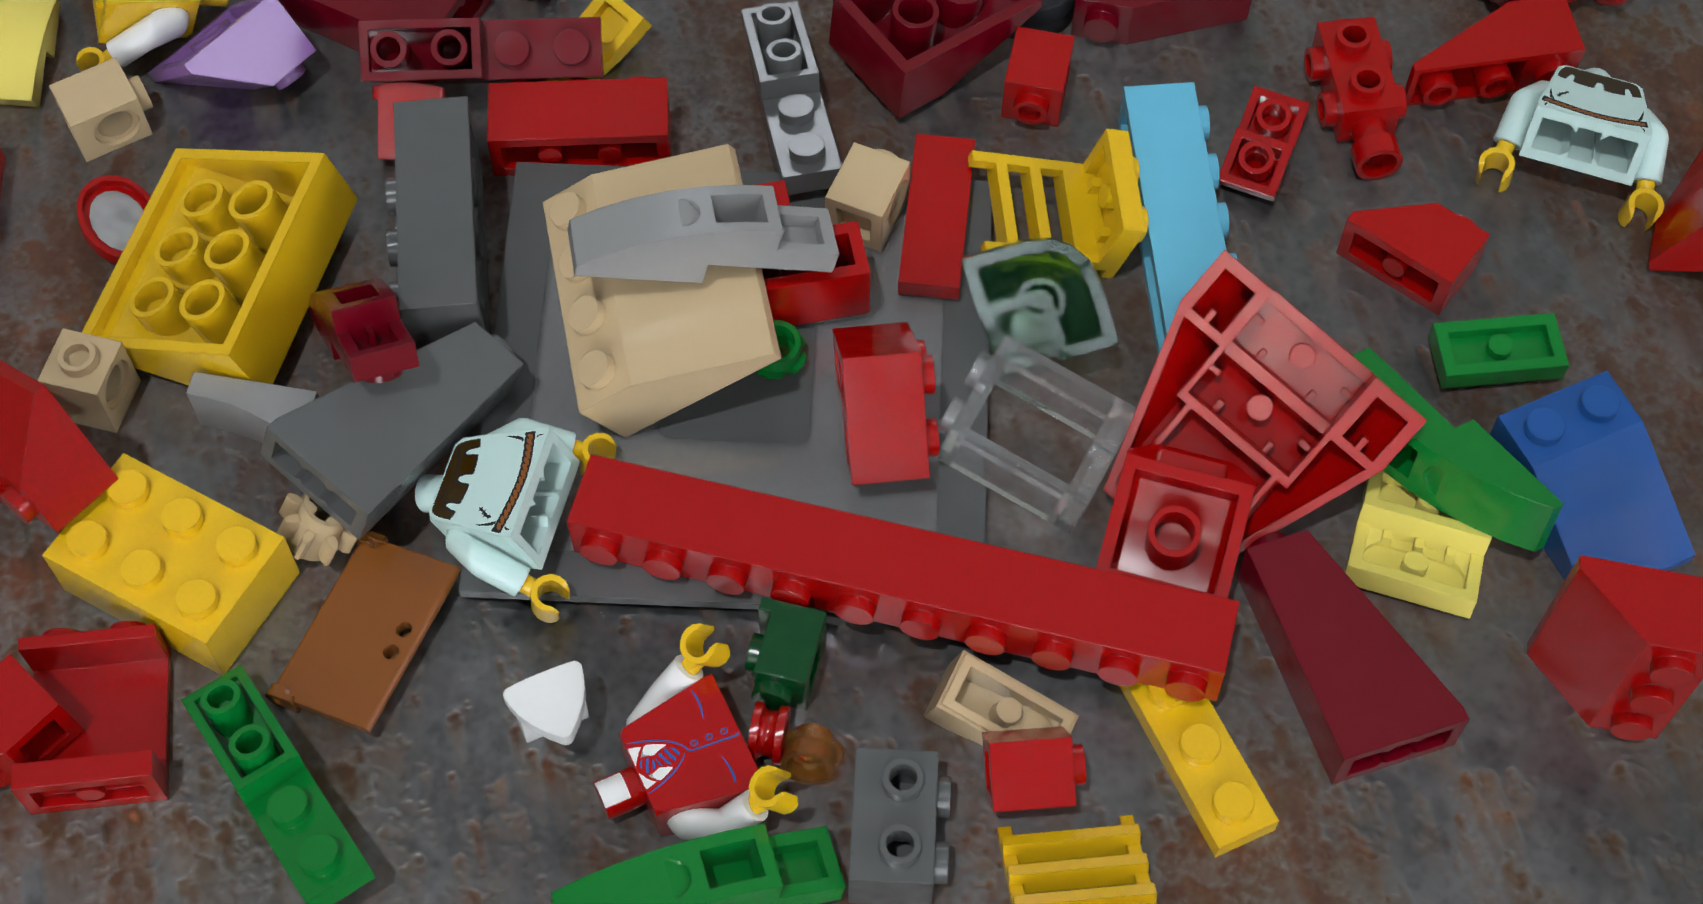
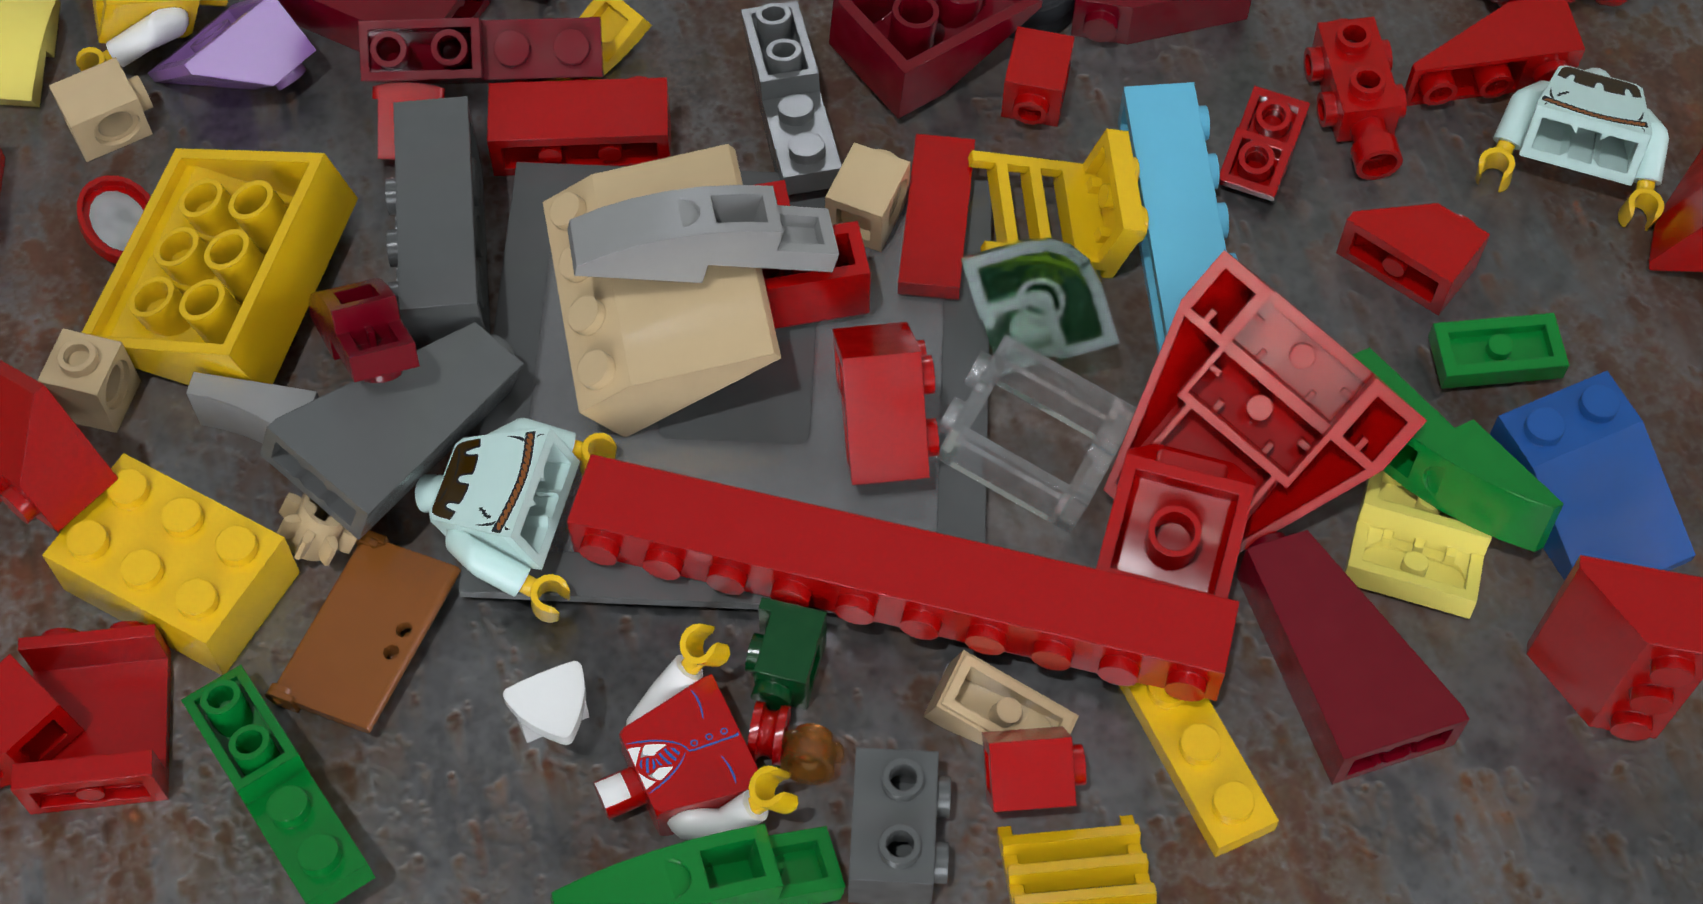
(792, 356): green plate -> none

